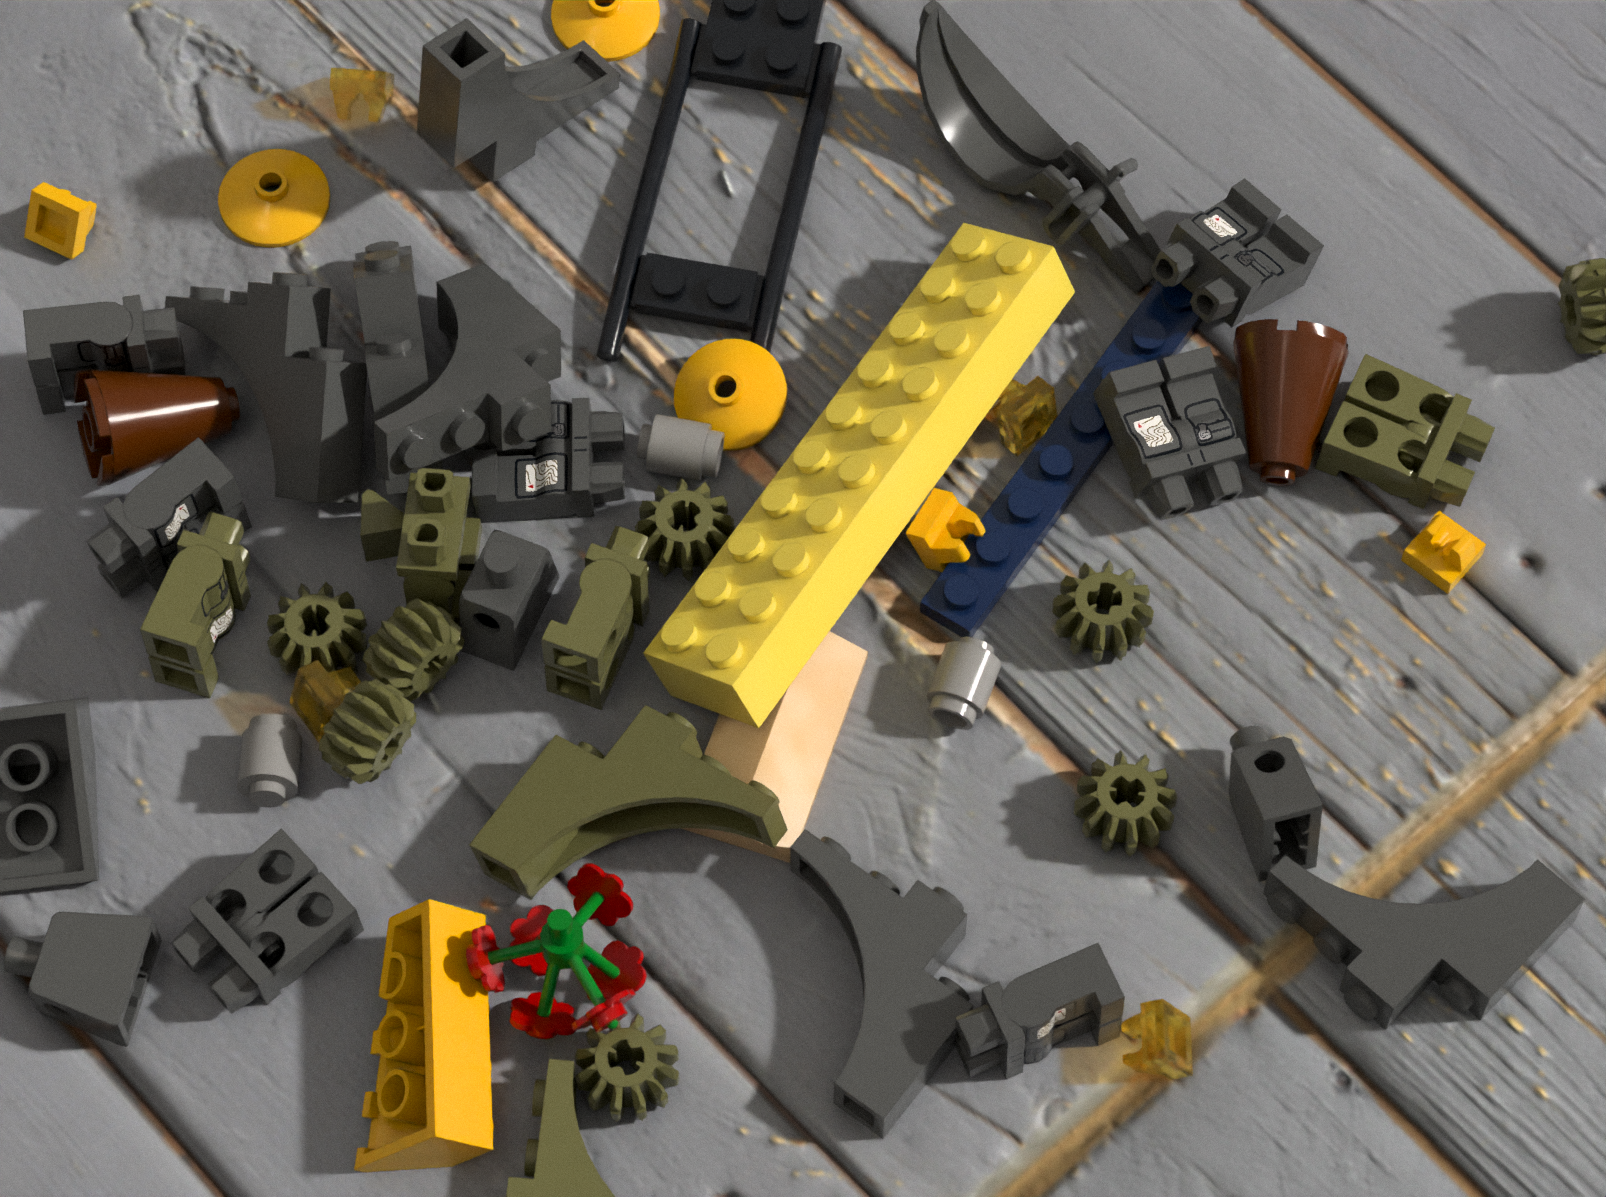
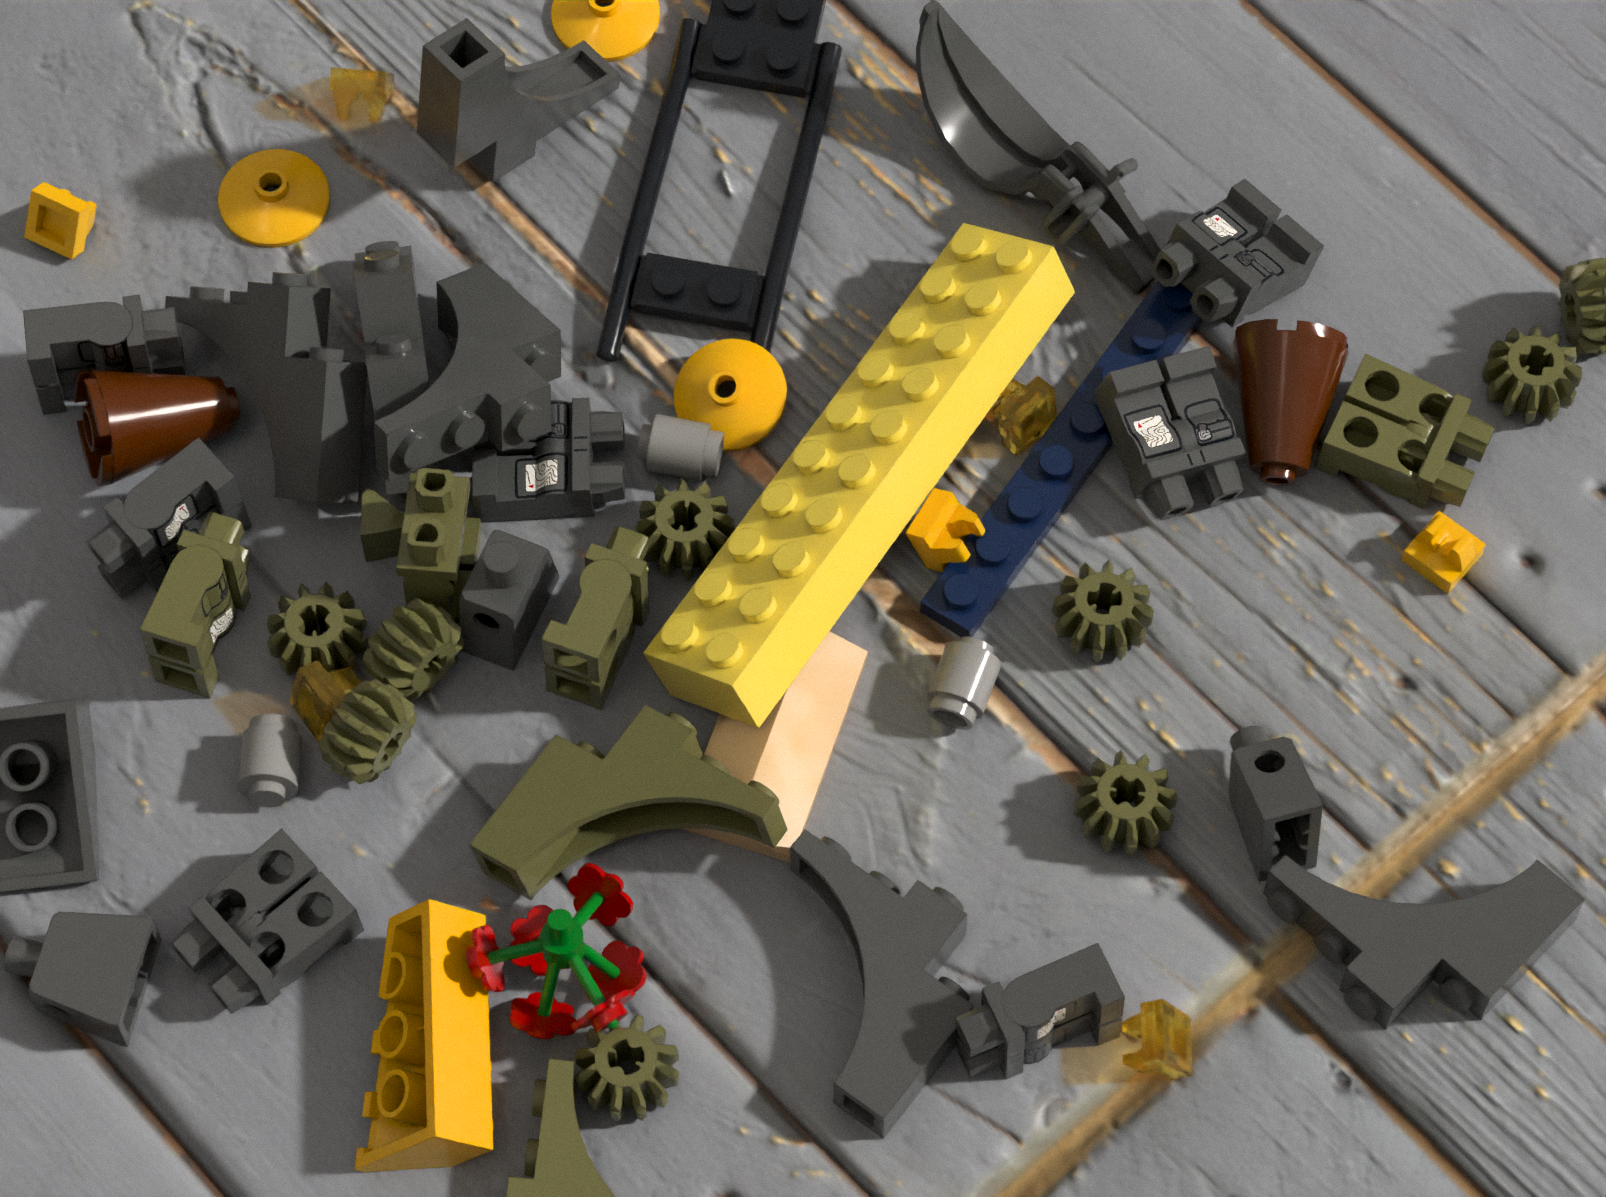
(1531, 374): none -> olive gear

